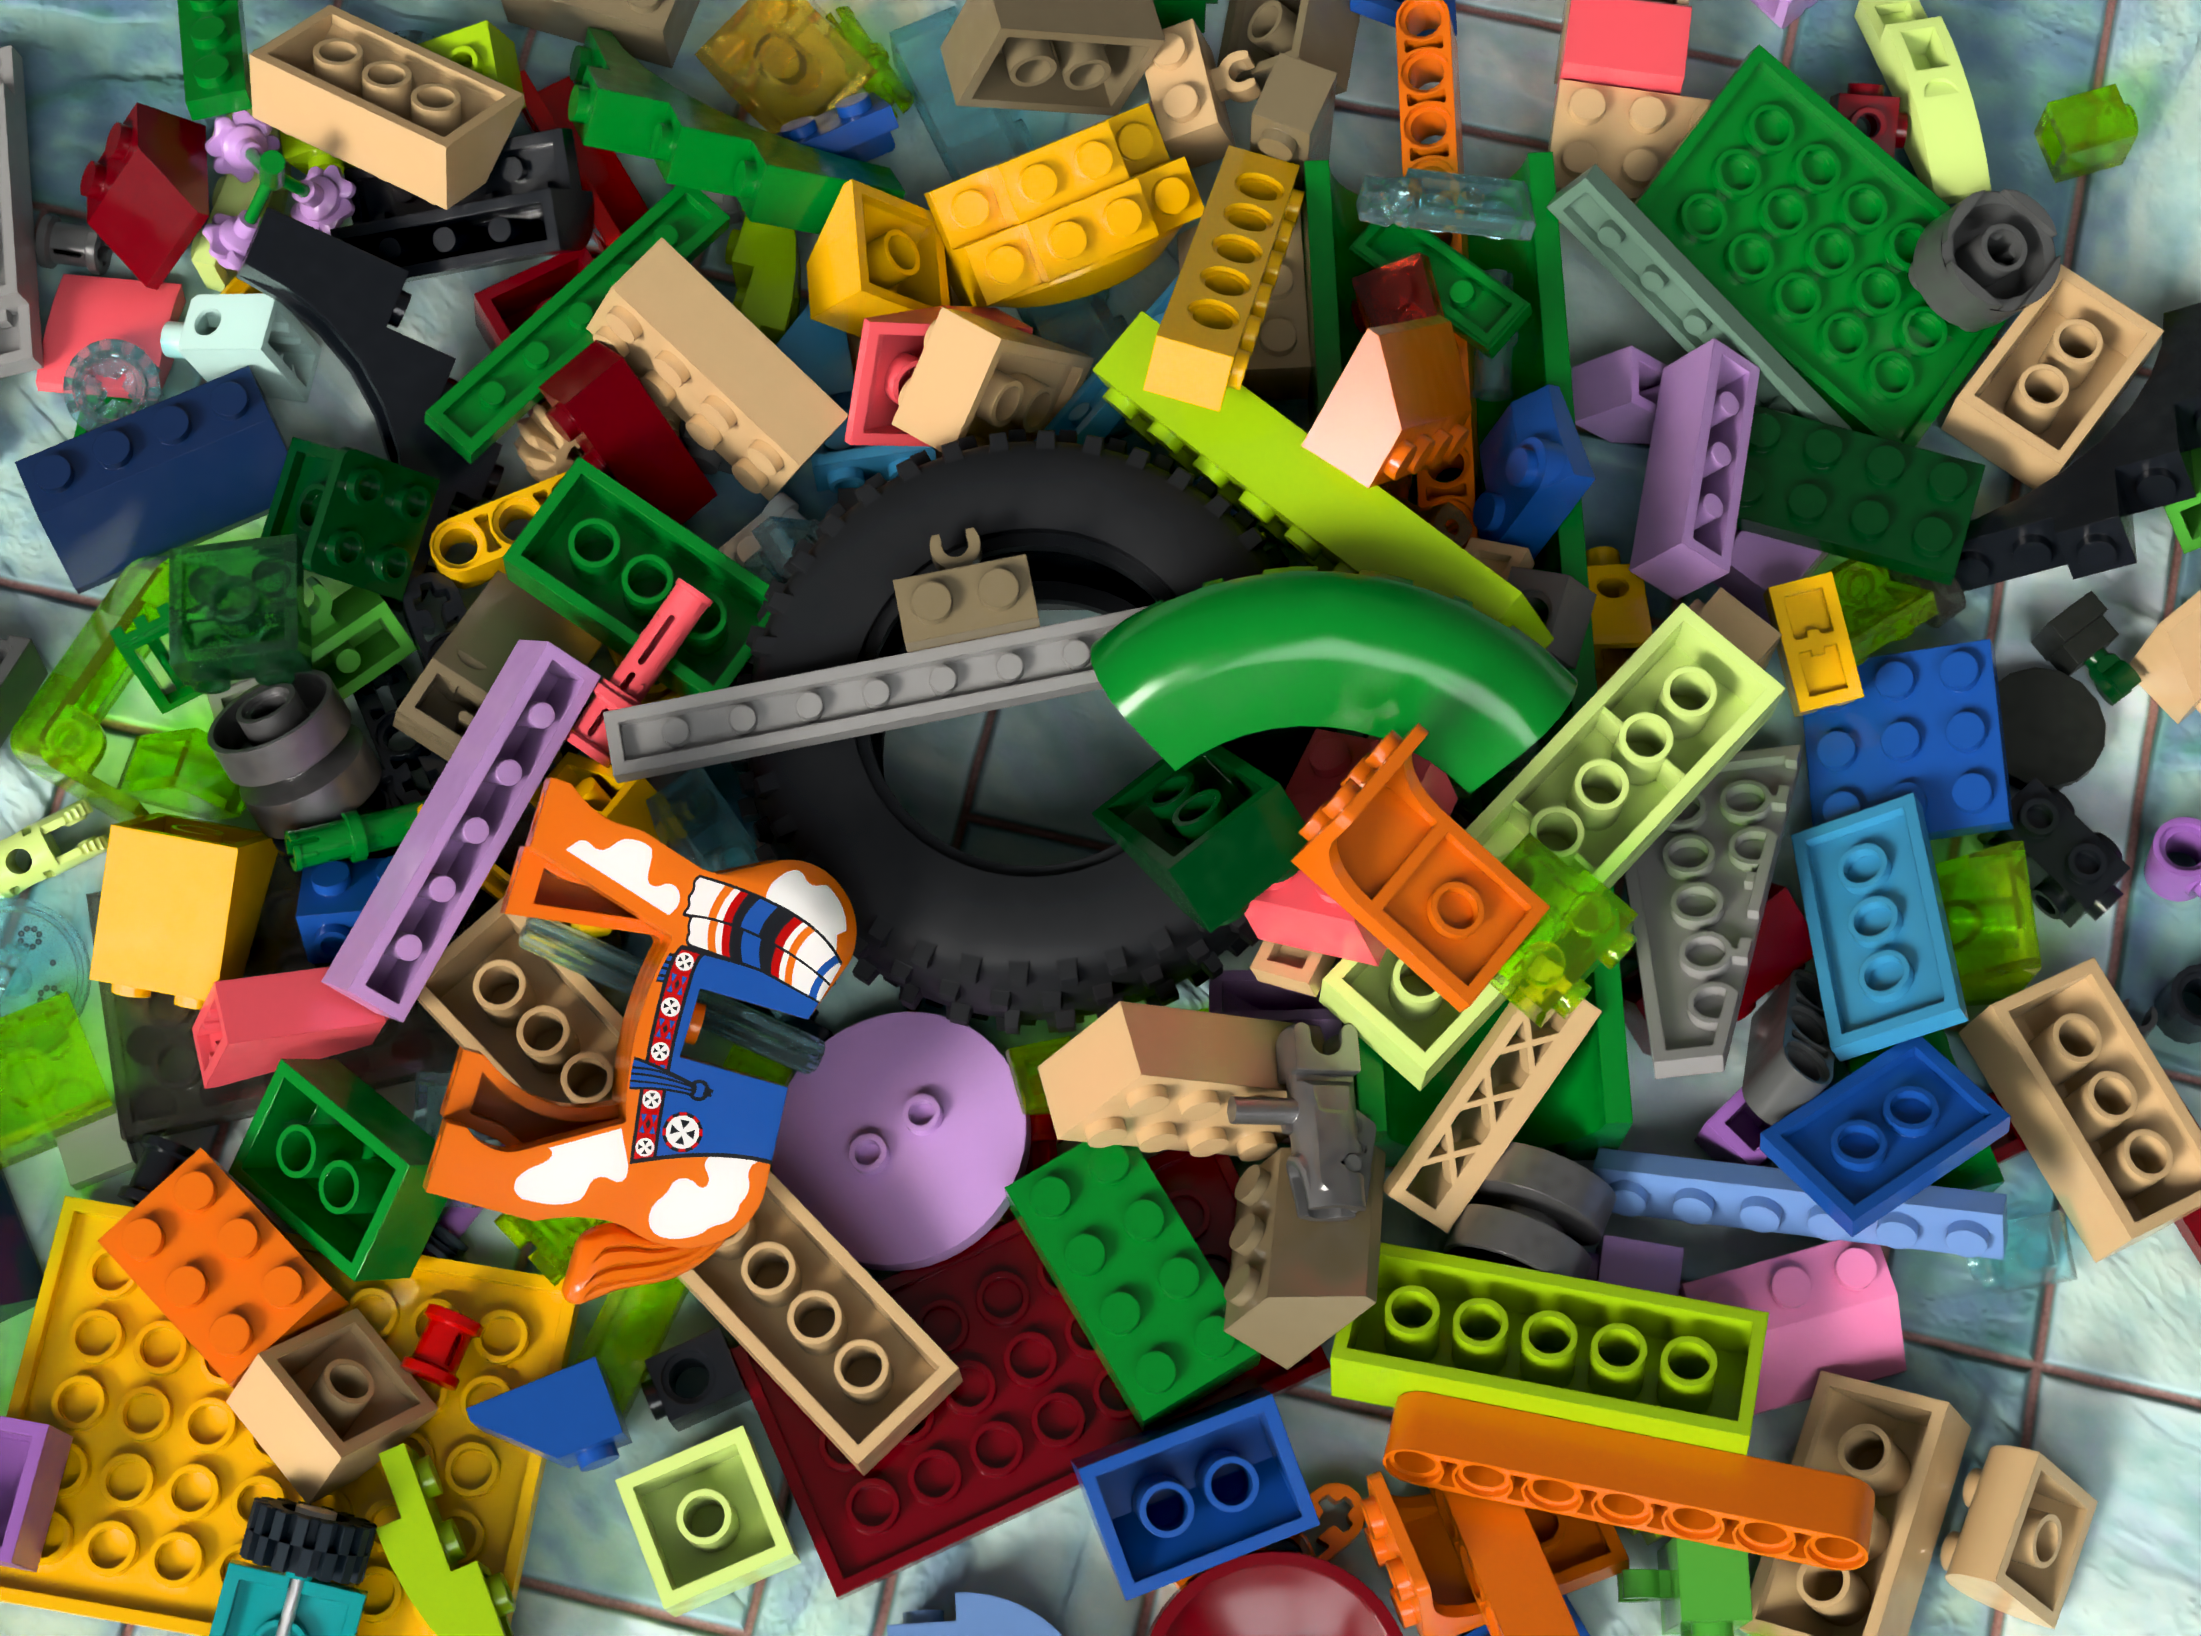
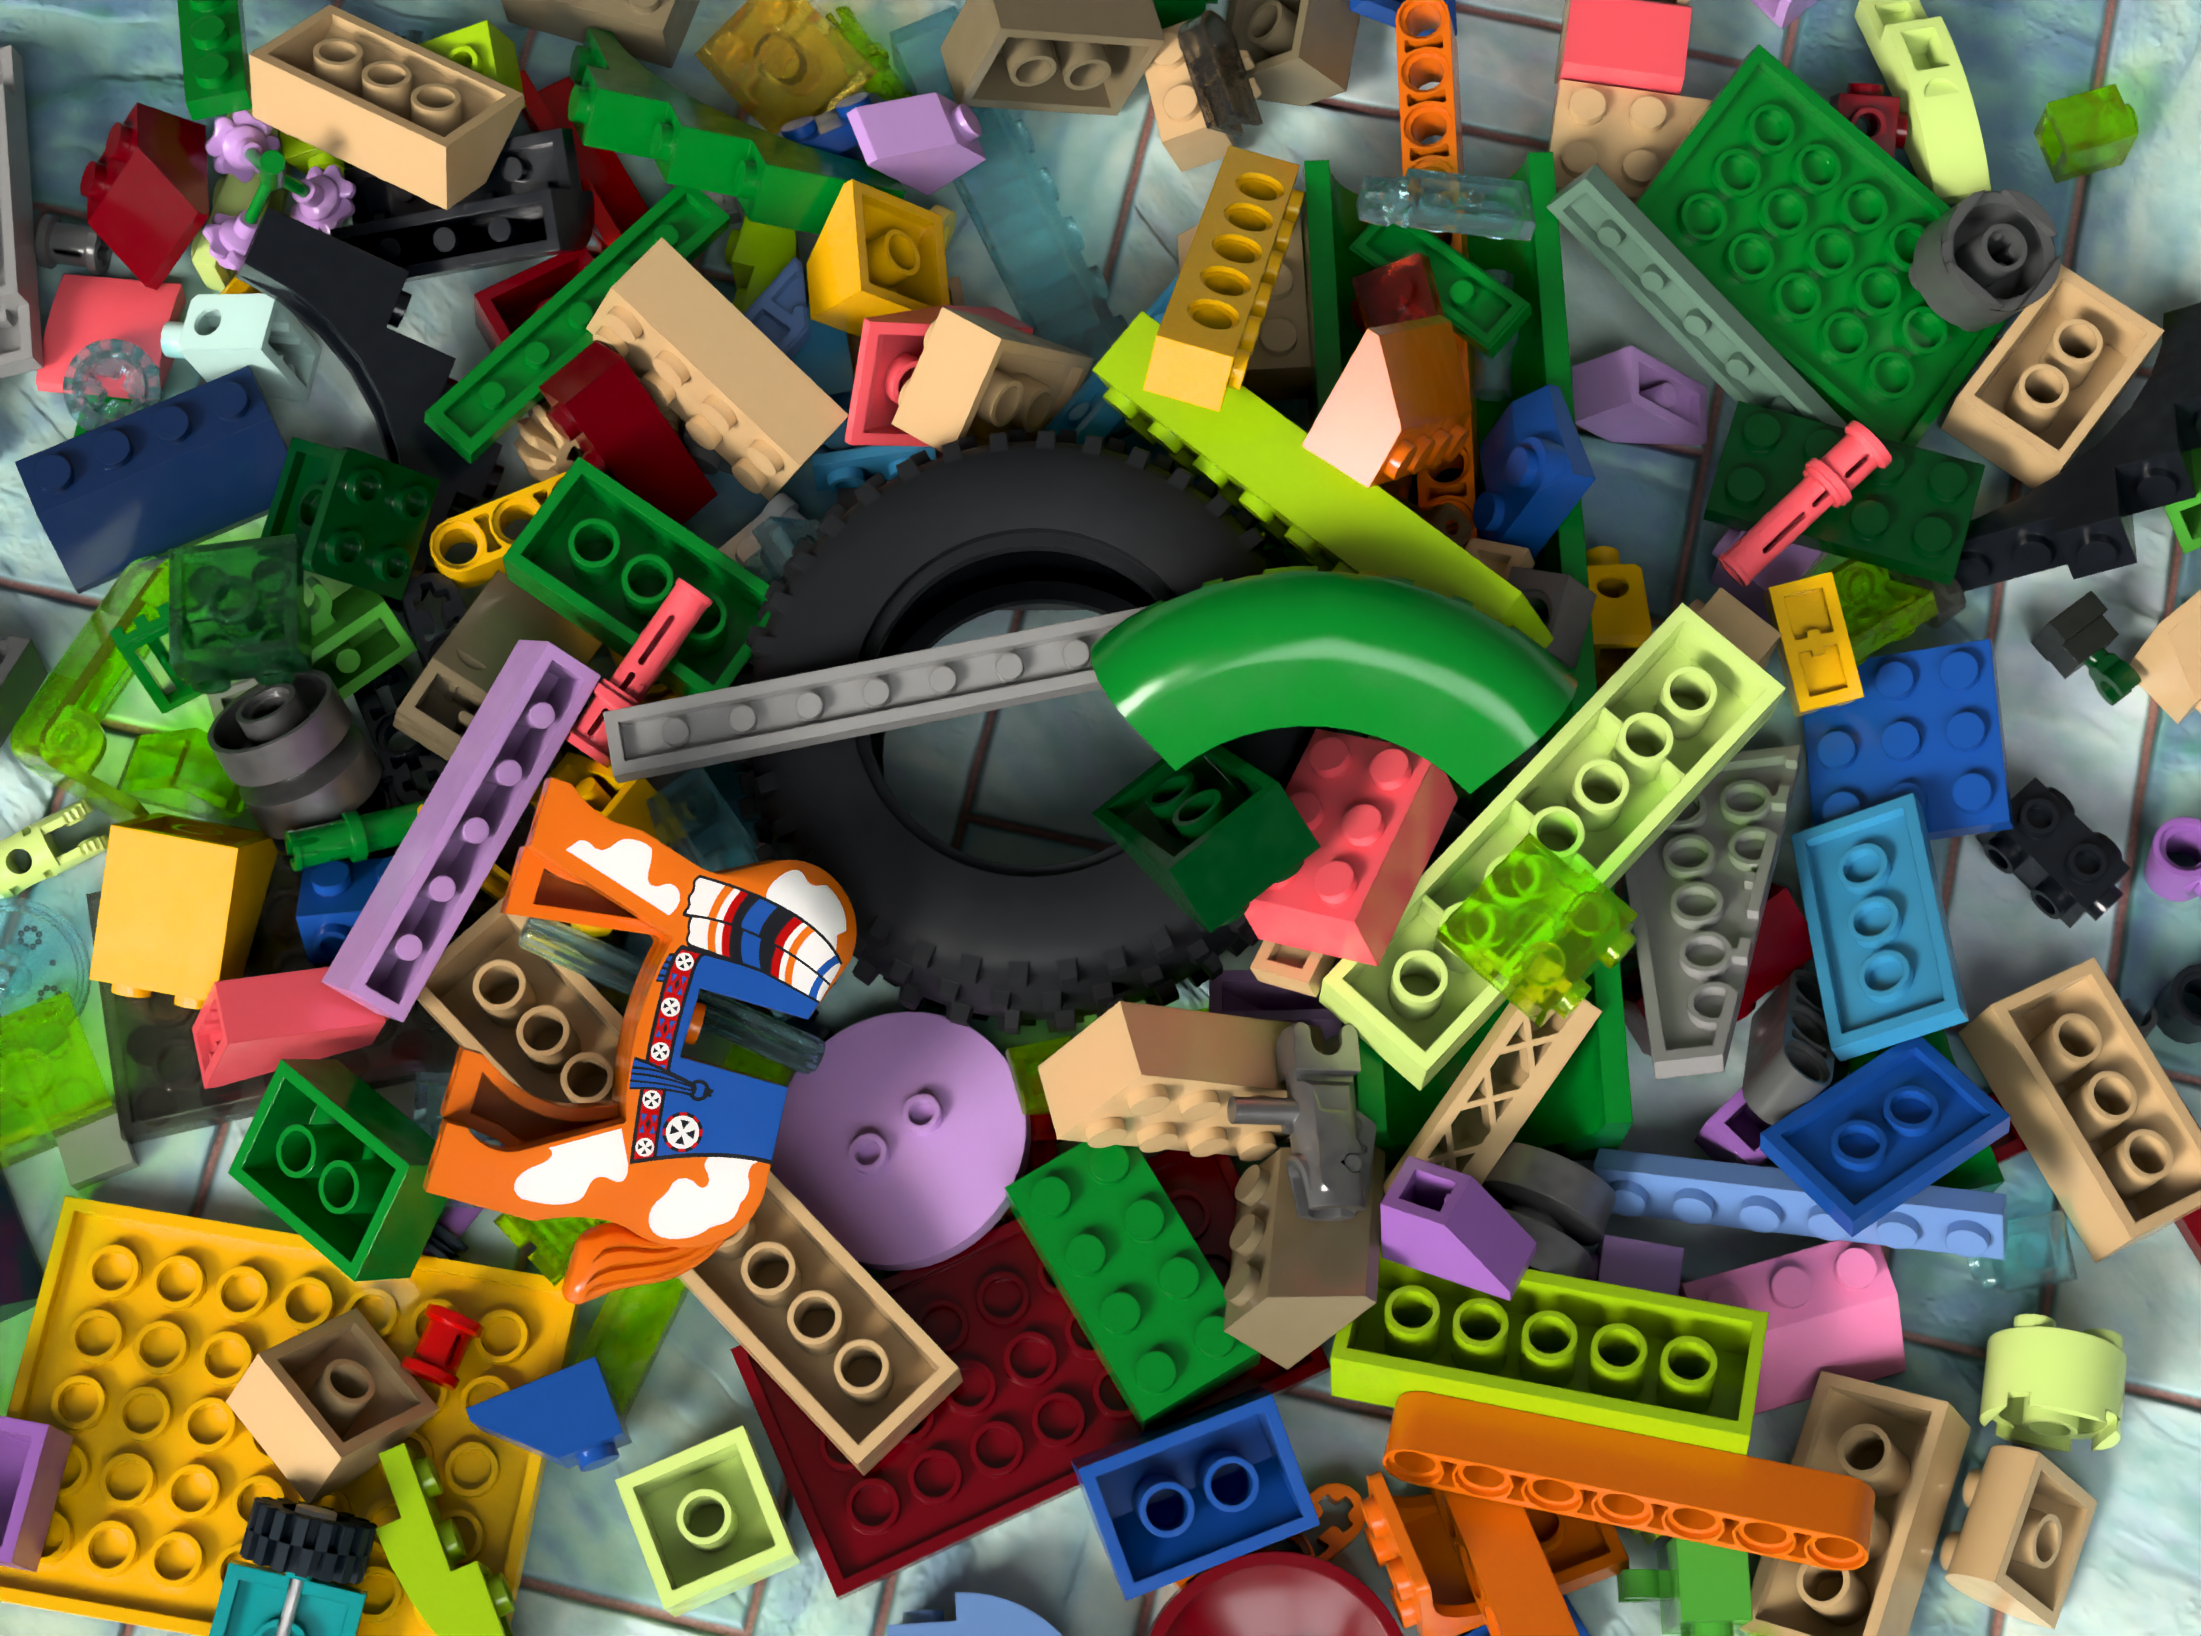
(156, 1163): black bush -> none
(220, 1267): orange brick -> none
(722, 1393): black brick -> none
(783, 310): none -> medium blue tile
(919, 139): none -> lavender slope
(965, 598): dark tan brick -> none
(1071, 214): yellow piece -> none
(1218, 74): none -> clear smoke piece
(1295, 113): dark tan brick -> none
(1417, 875): orange bracket -> none
(1453, 1230): none -> medium lavender slope
(1695, 470): lavender brick -> none
(1824, 485): none -> coral pin
(1991, 921): clear neon green slope -> none
(2049, 727): pearl dark grey tile -> none
(2054, 1385): none -> yellowish green brick

